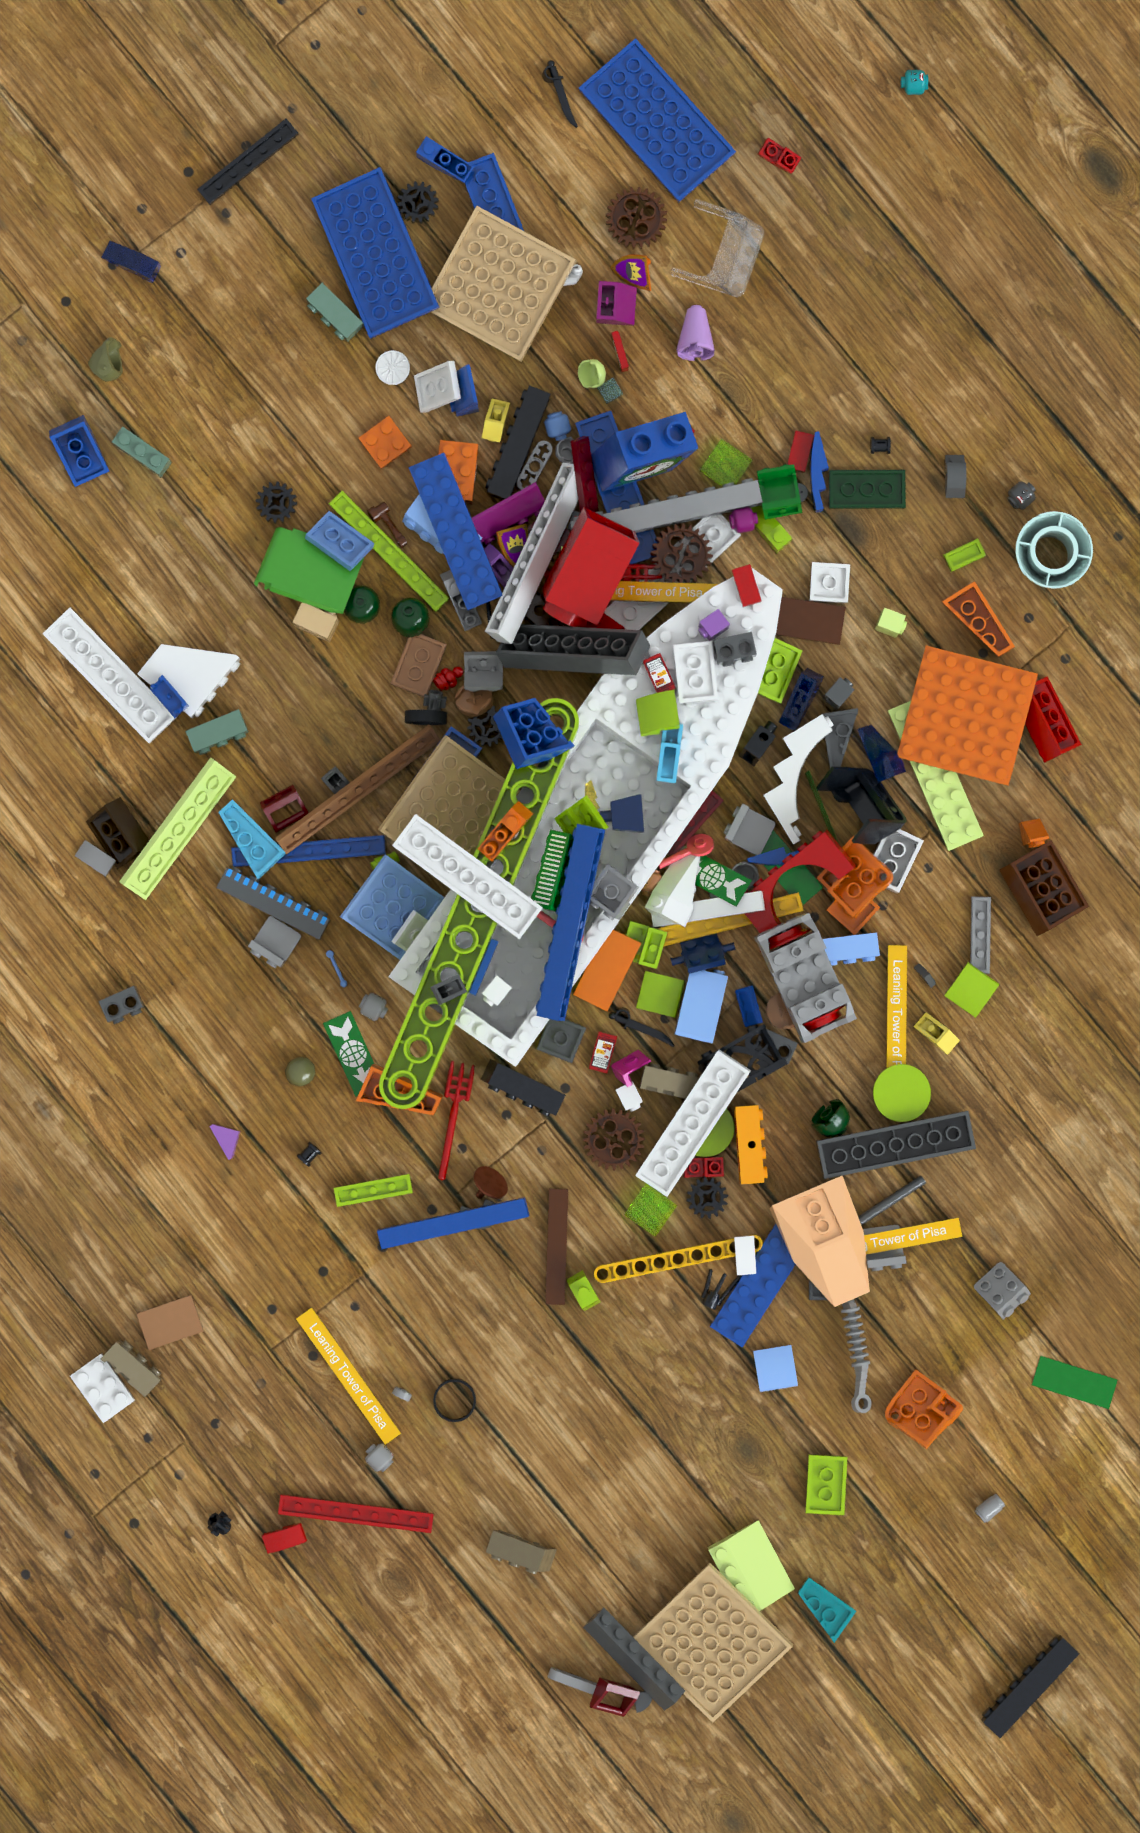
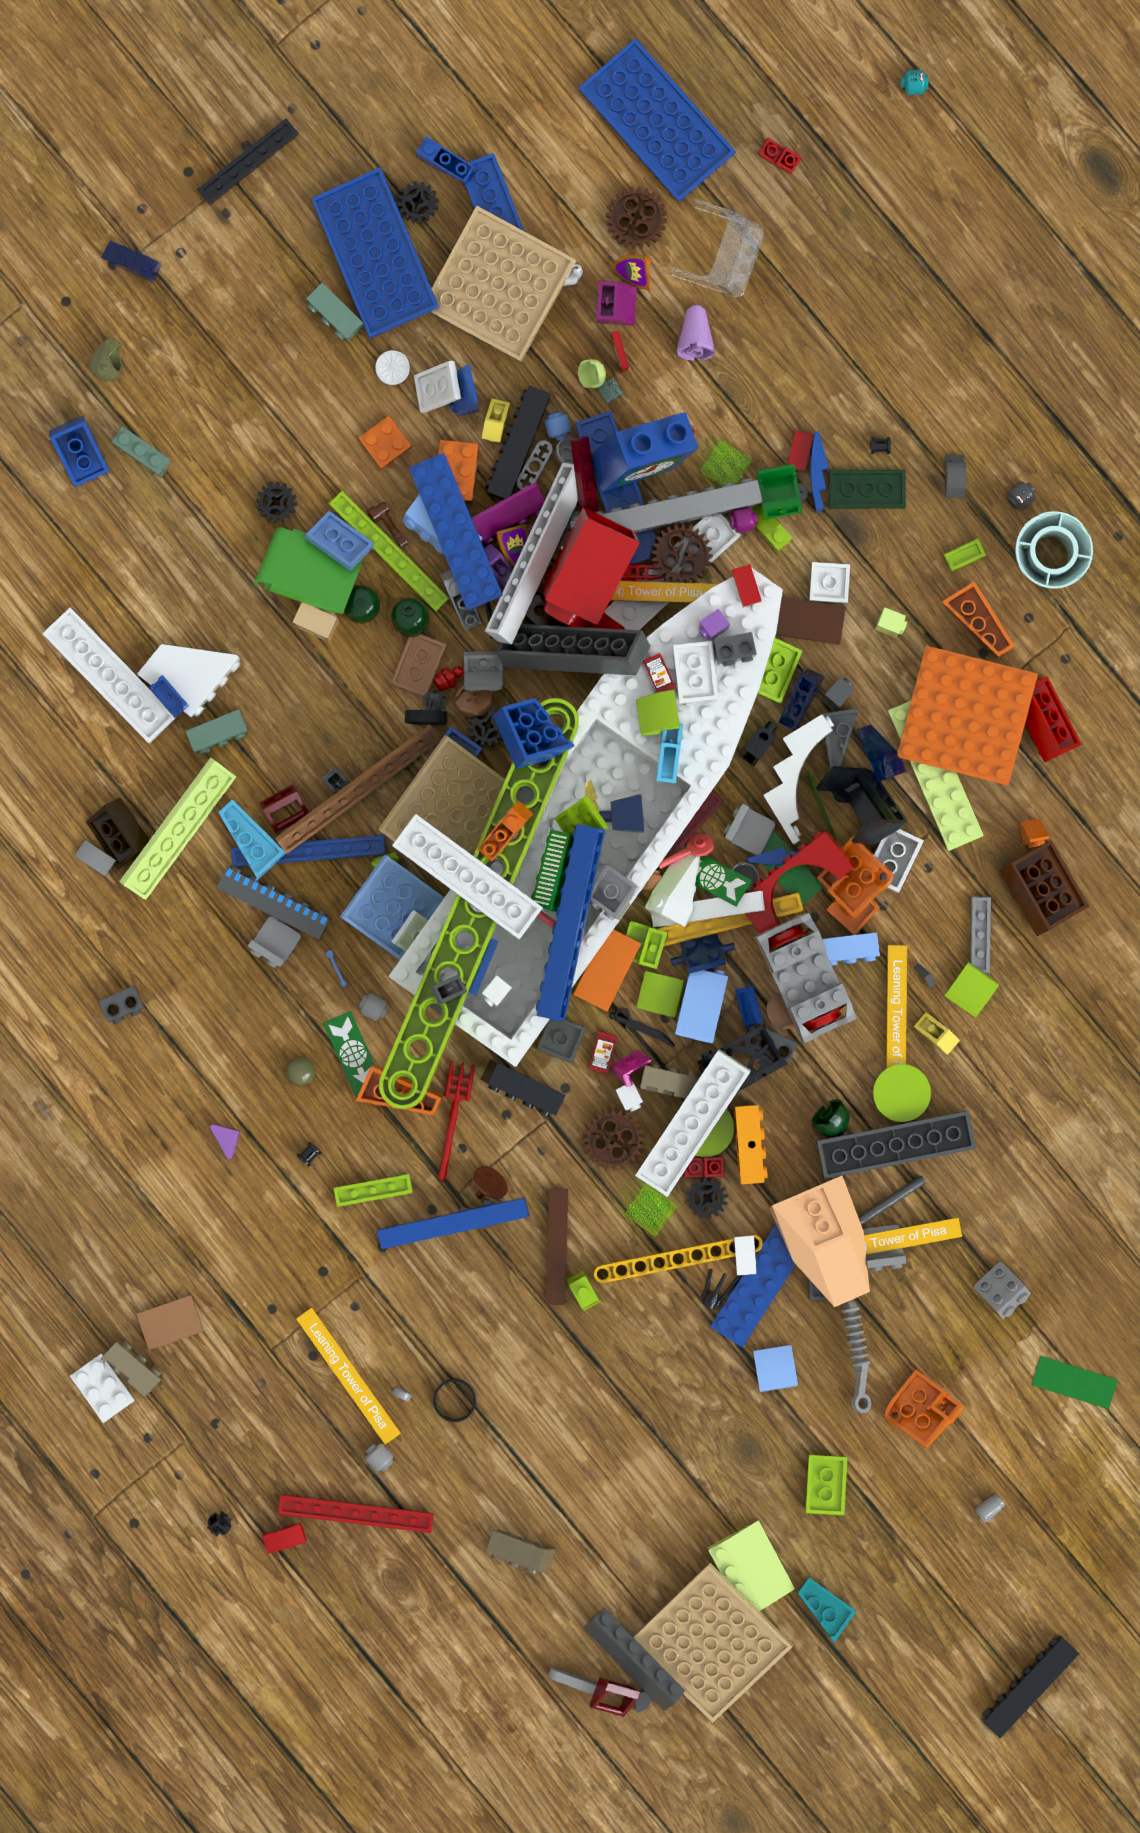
(556, 79): black sword -> none

